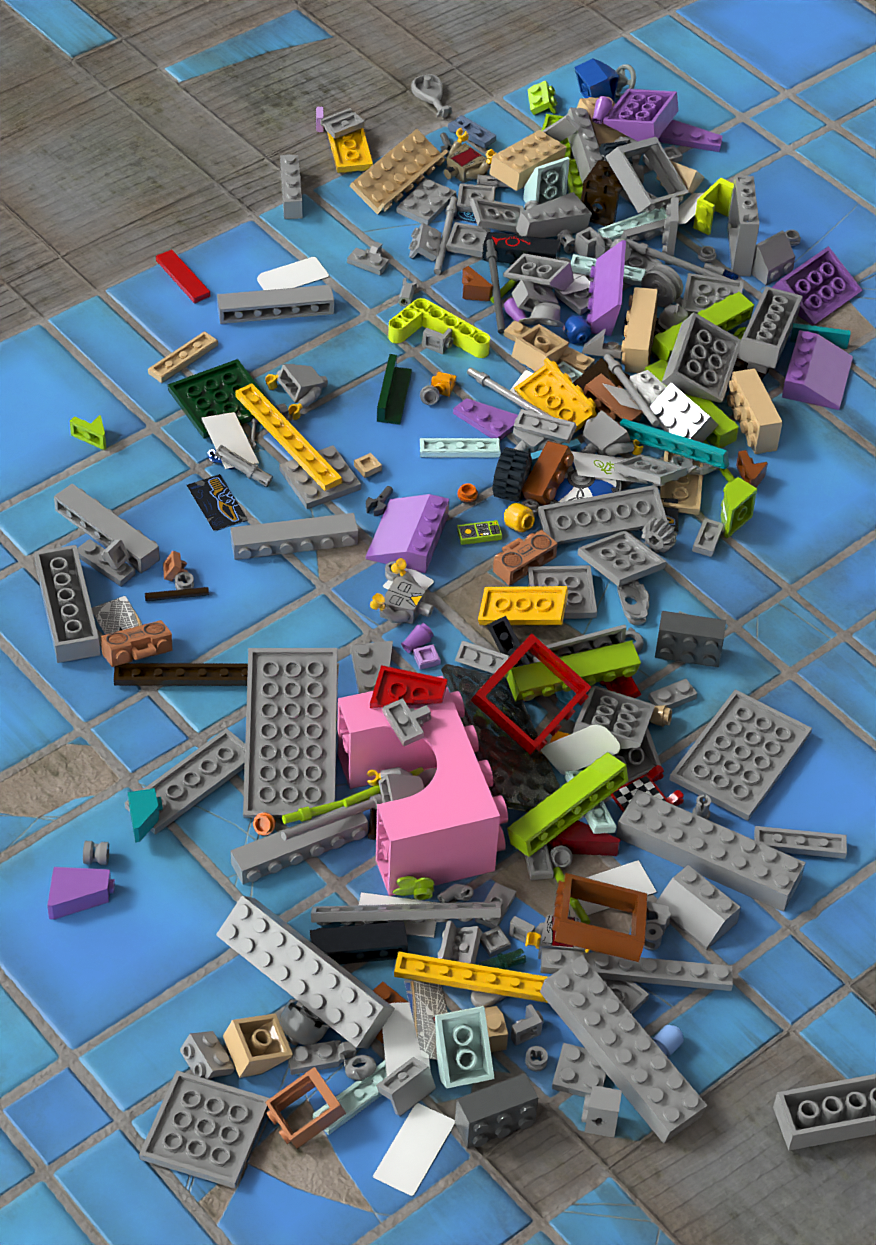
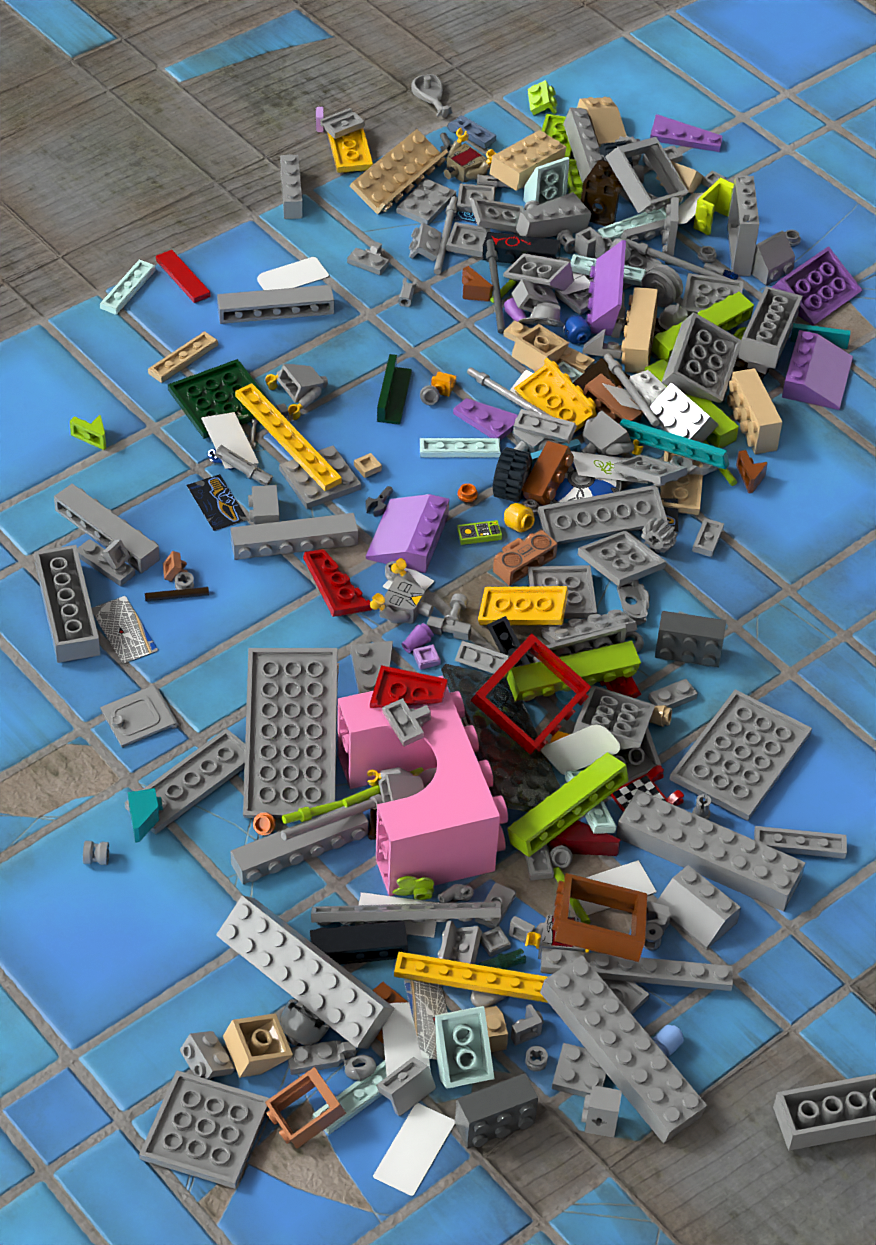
(78, 890): medium lavender slope -> none
(127, 287): none -> light aqua tile
(136, 643): nougat piece -> none
(142, 714): none -> light grey container
(181, 674): dark brown plate -> none
(264, 504): none -> light grey brick
(334, 586): none -> red wing
(429, 315): neon yellow beam -> none
(437, 341): light grey bracket -> none
(451, 622): none -> light grey bar
(562, 128): light grey tile -> none
(592, 624): none -> light grey plate
(599, 79): blue piece -> none
(602, 108): medium lavender cone -> none
(620, 322): none -> light grey plate
(643, 113): medium lavender slope -> none
(711, 178): none -> light grey tile
(737, 505): lime slope -> none

